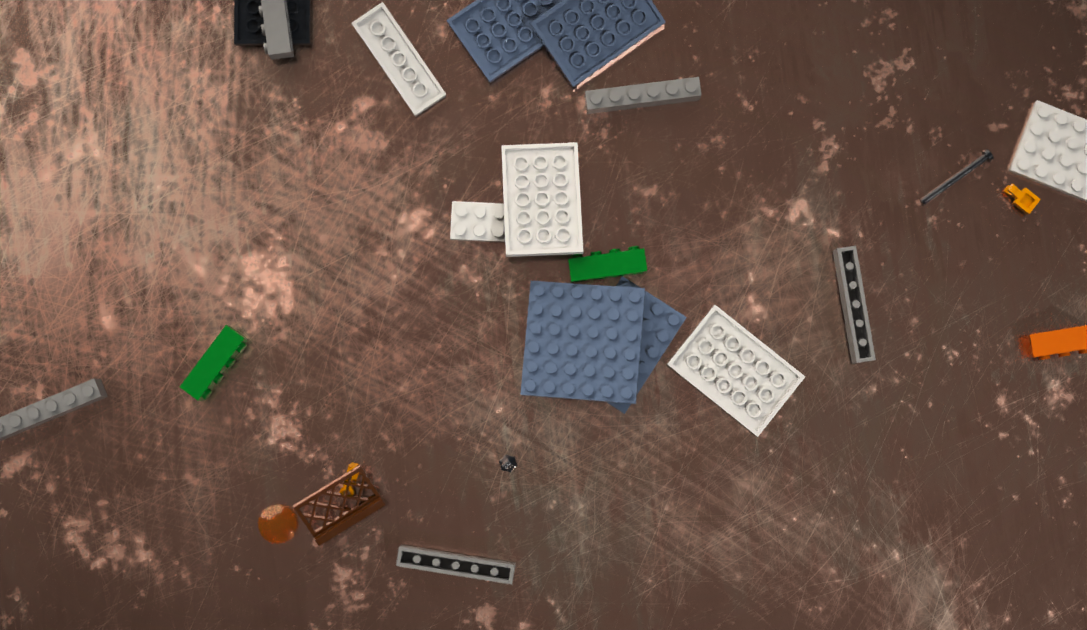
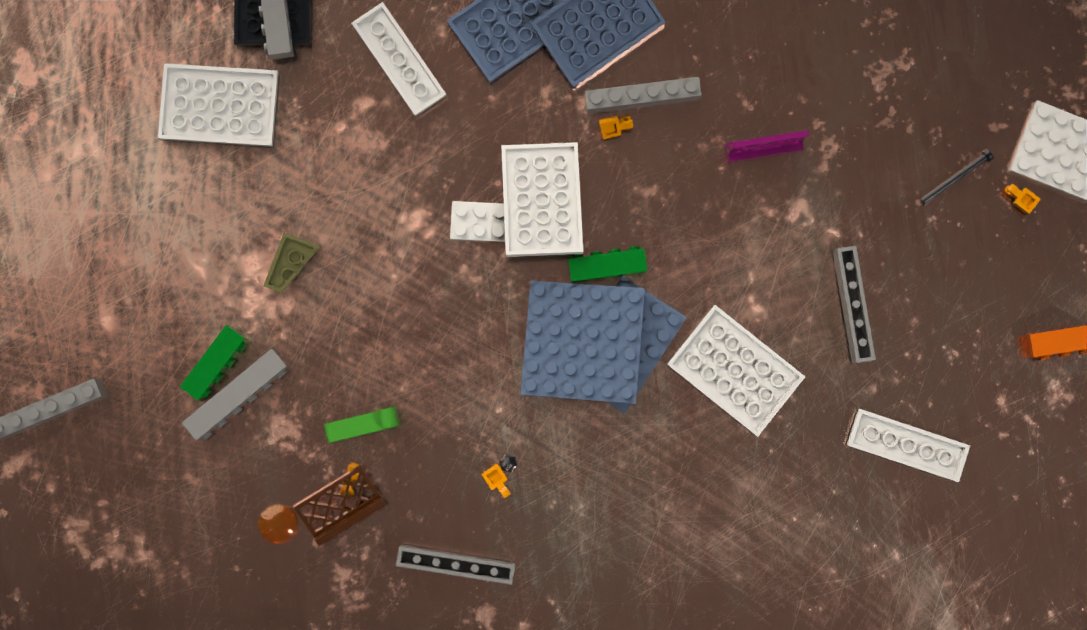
(218, 105): none -> white plate
(235, 395): none -> light grey brick
(289, 261): none -> olive wing
(362, 424): none -> bright green beam
(495, 479): none -> light orange plate
(612, 126): none -> light orange plate
(766, 146): none -> magenta fence
(908, 445): none -> white plate

